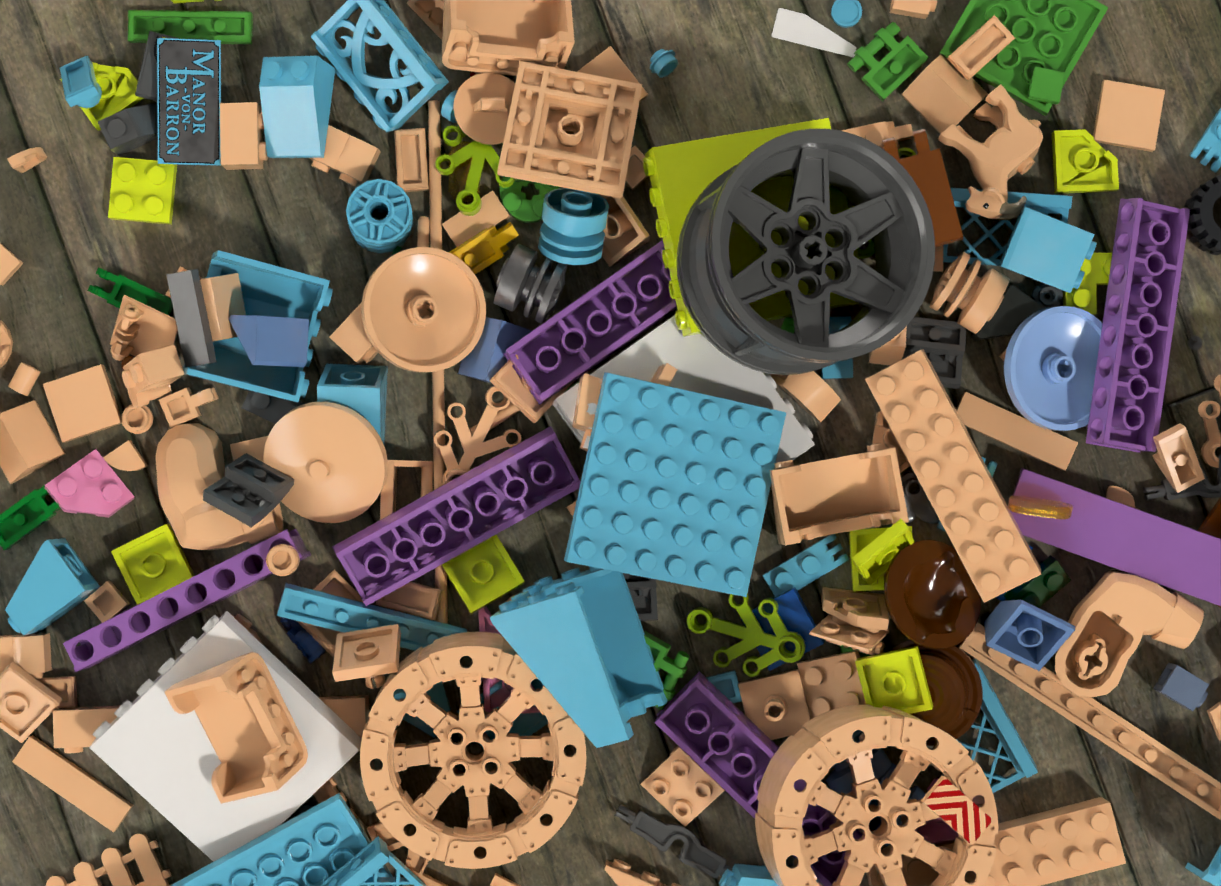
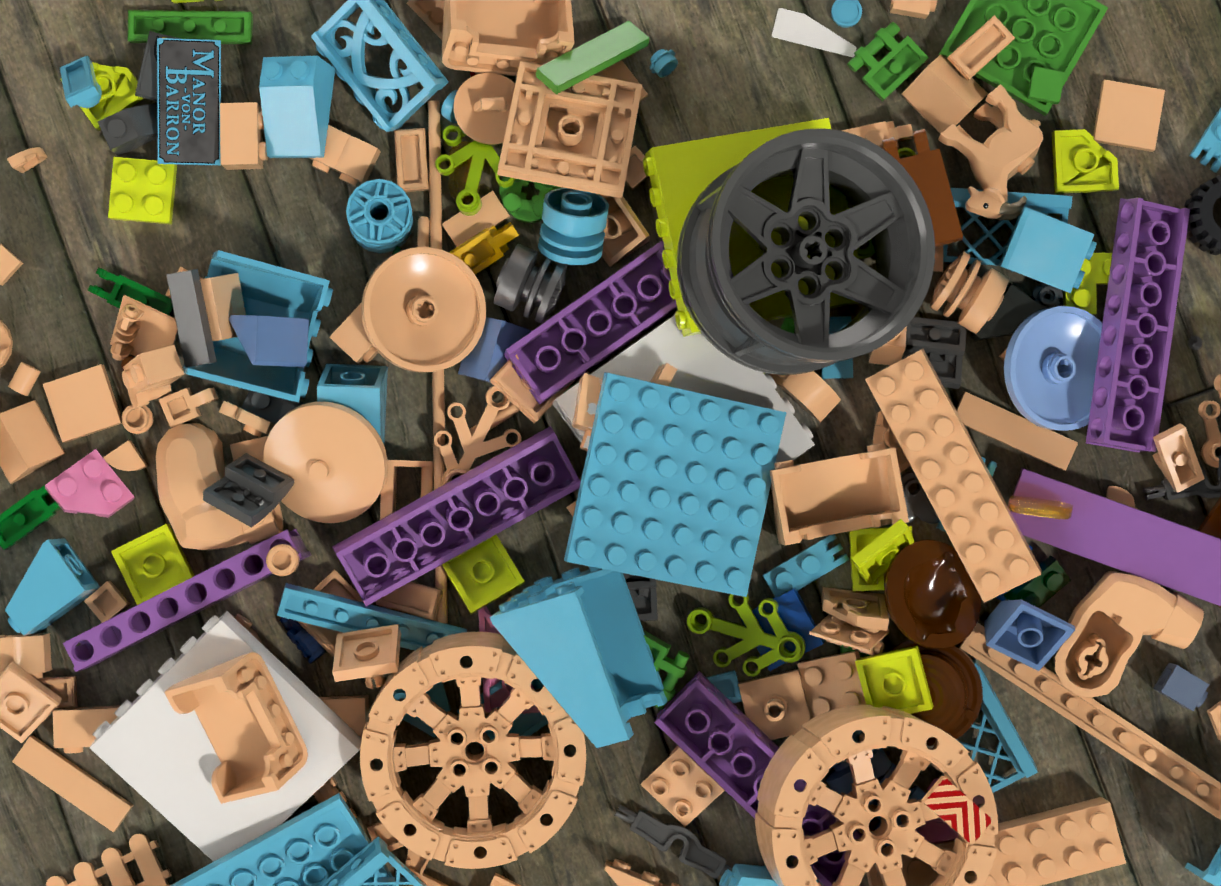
(253, 423): none -> light nougat plate
(592, 57): none -> bright green tile

